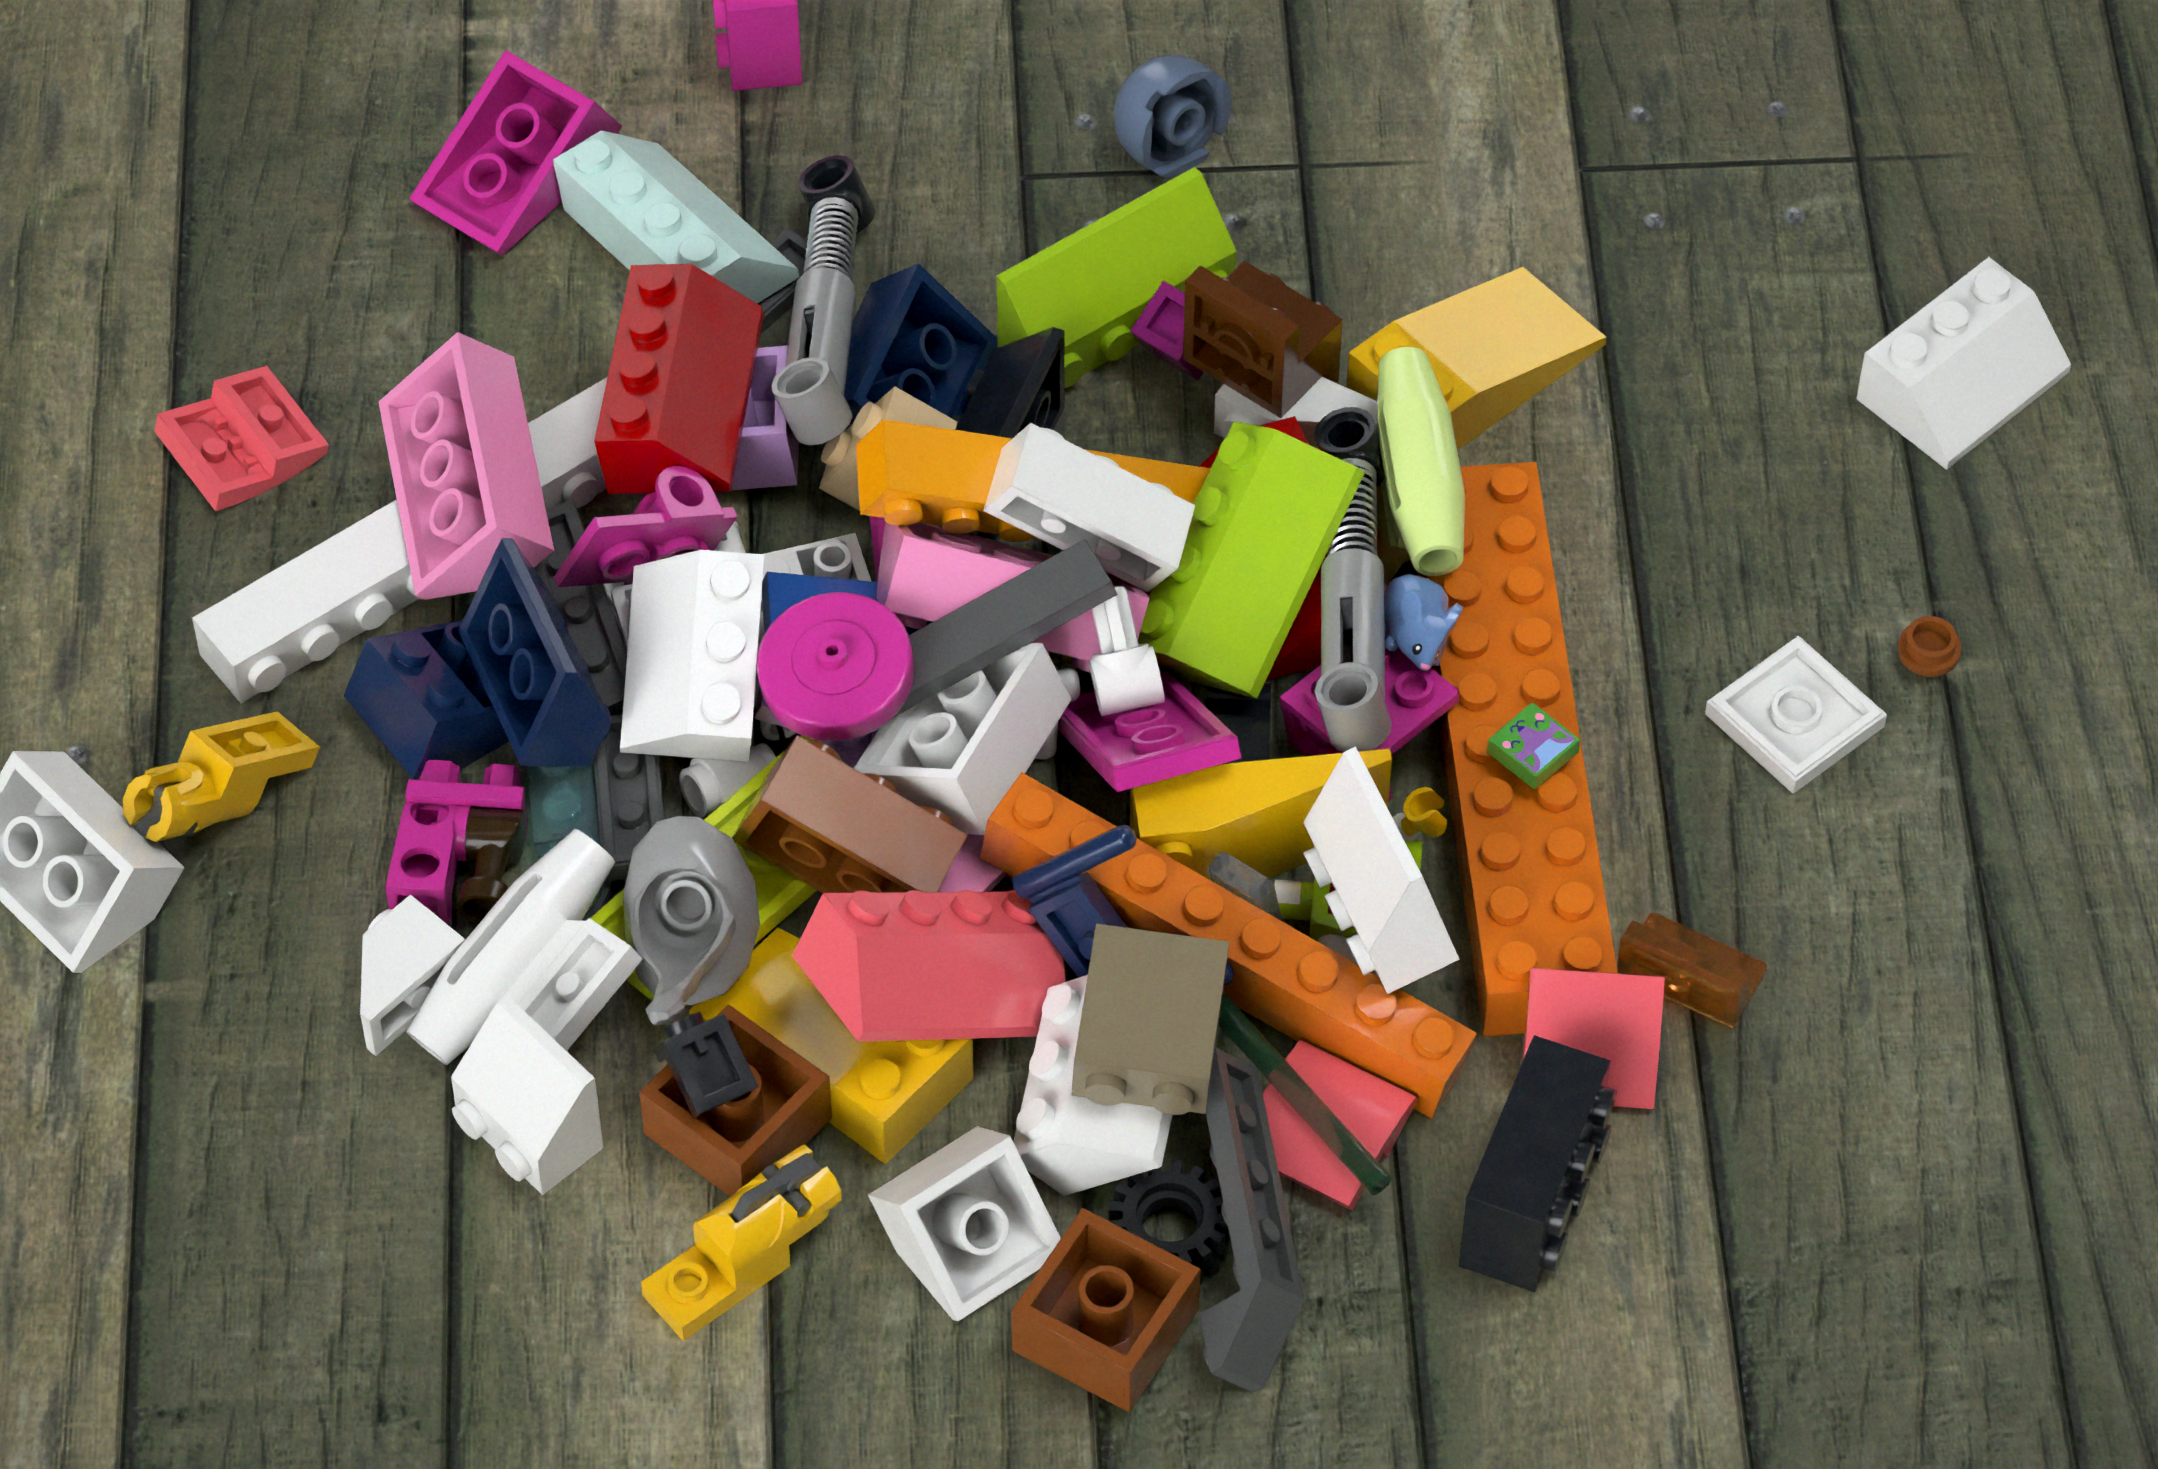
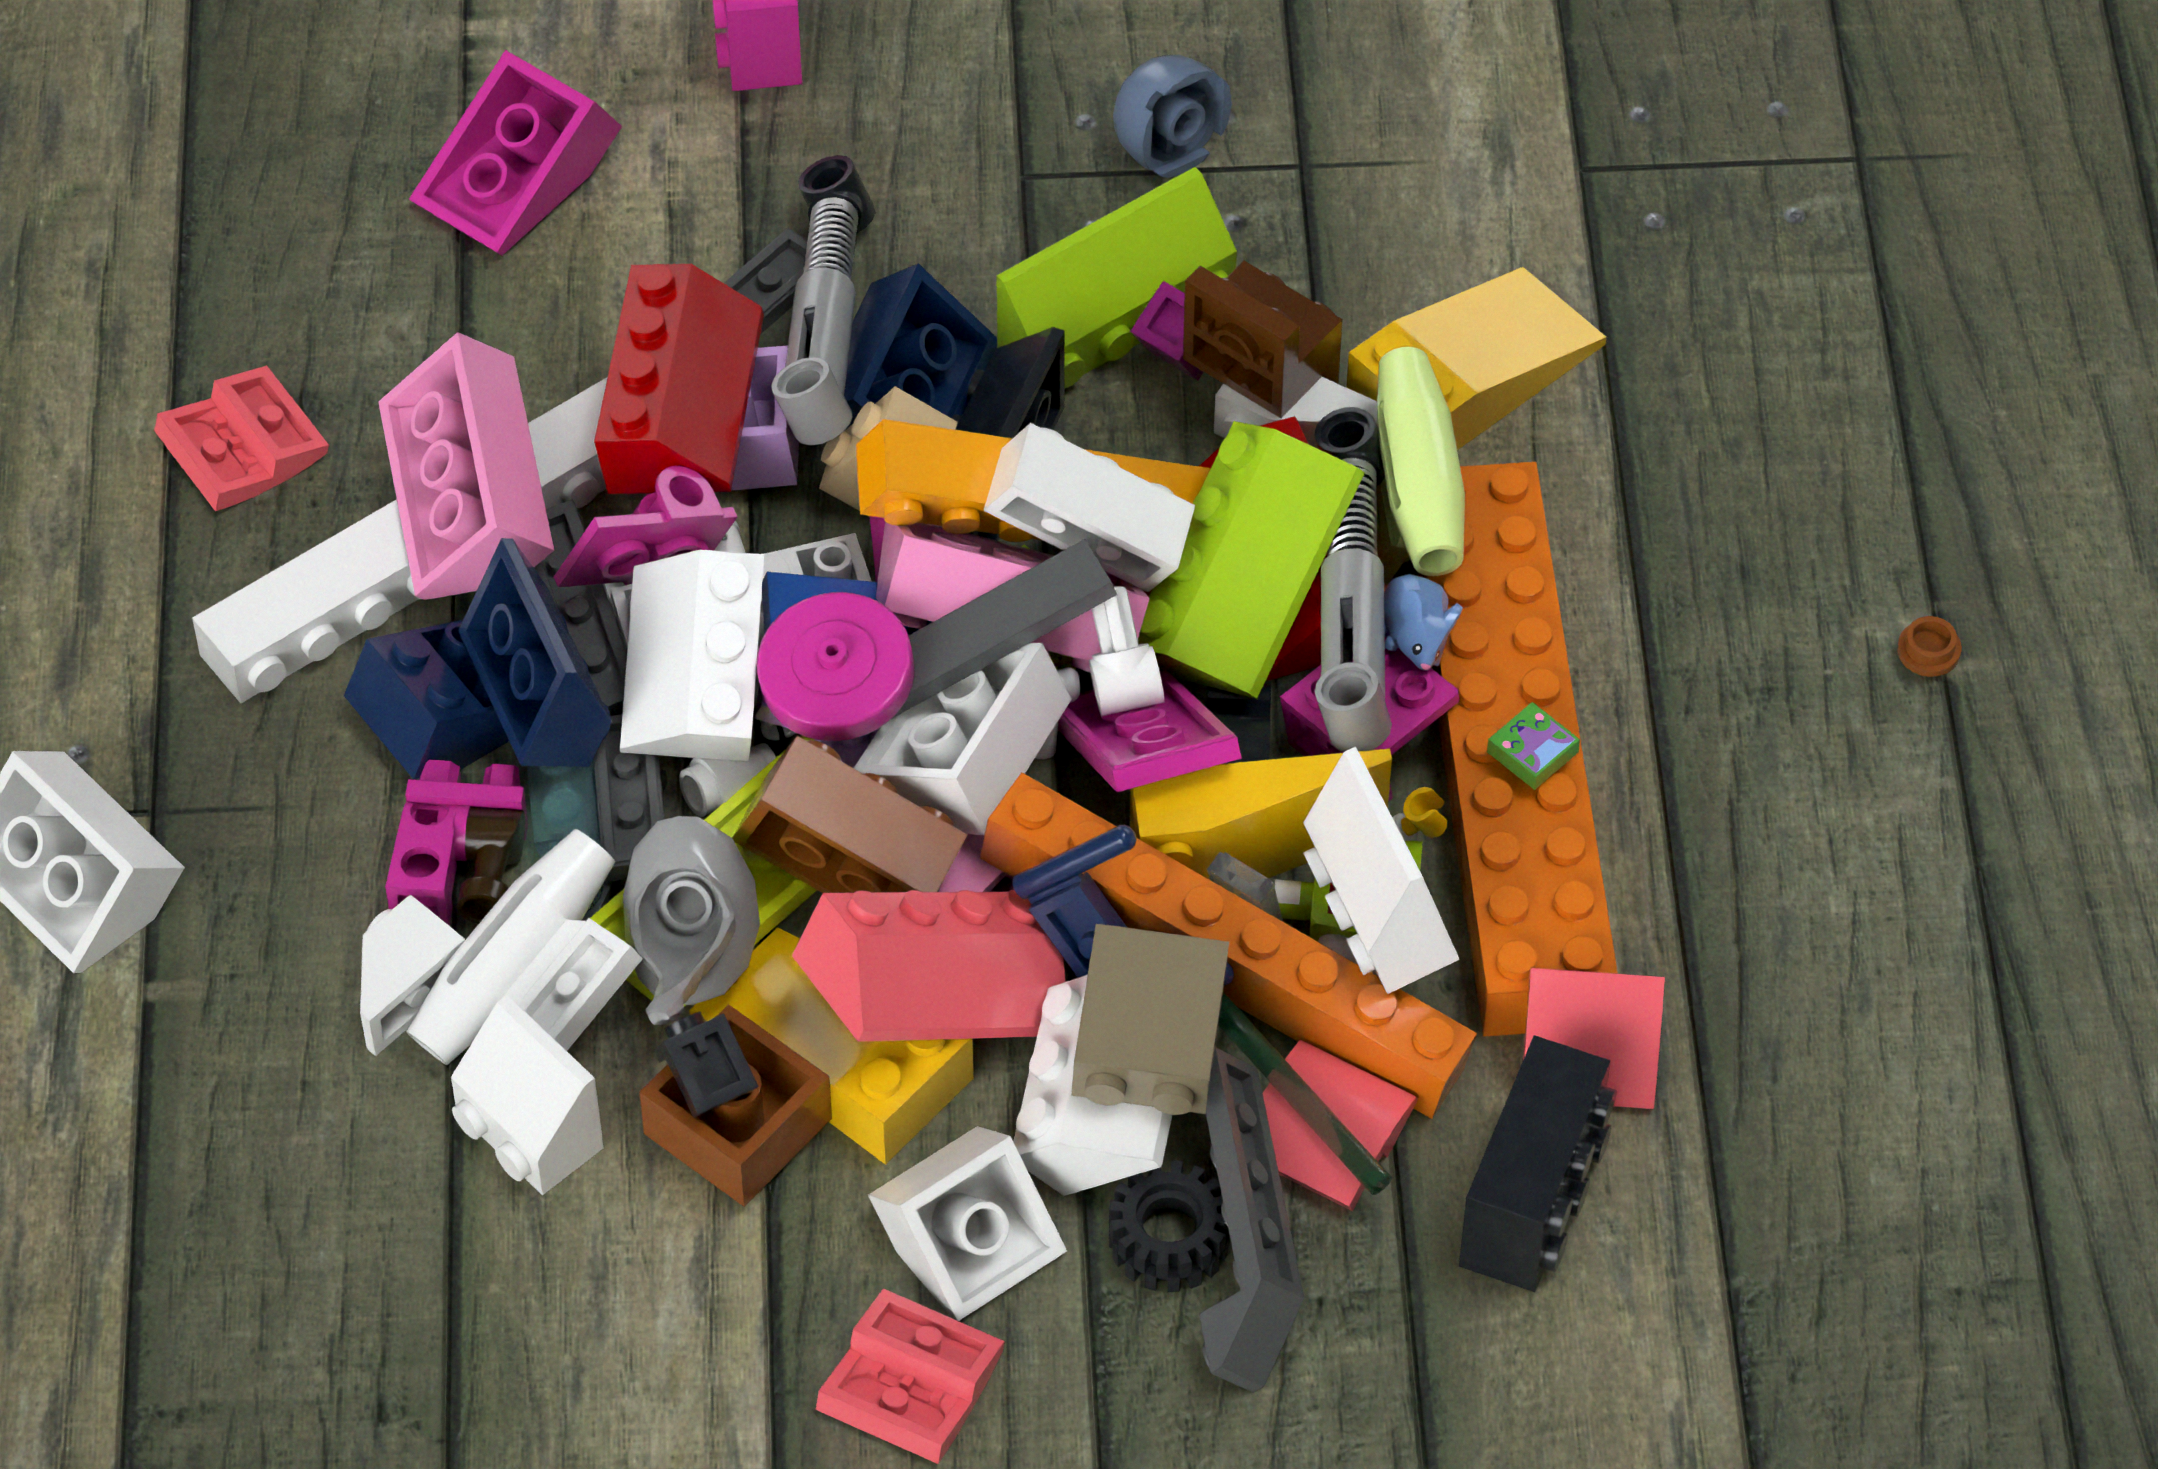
(216, 776): yellow plate -> none
(659, 213): light aqua slope -> none
(743, 1242): yellow plate -> none
(910, 1375): none -> coral slope
(1105, 1309): dark orange brick -> none
(1695, 967): clear orange panel -> none
(1795, 714): white tile -> none
(1963, 364): white slope -> none

